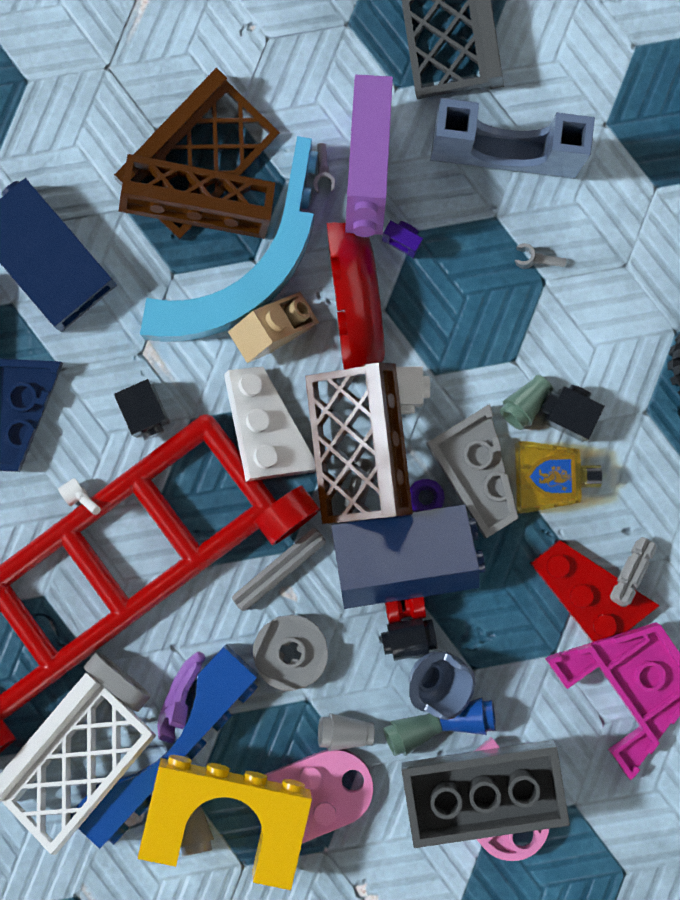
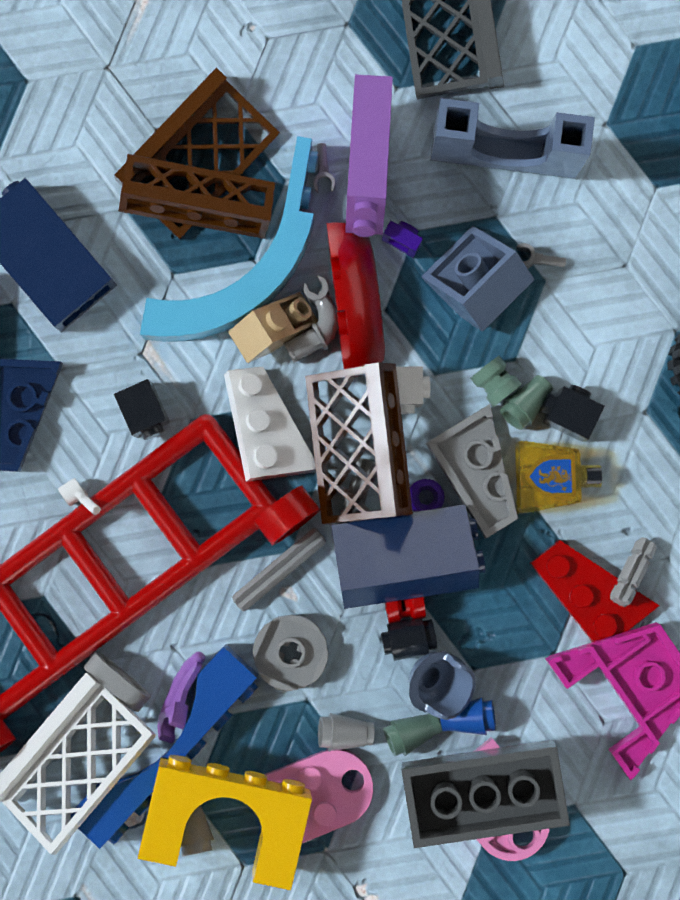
(322, 332): none -> light grey piece
(478, 277): none -> sand blue slope
(496, 381): none -> sand green wheel

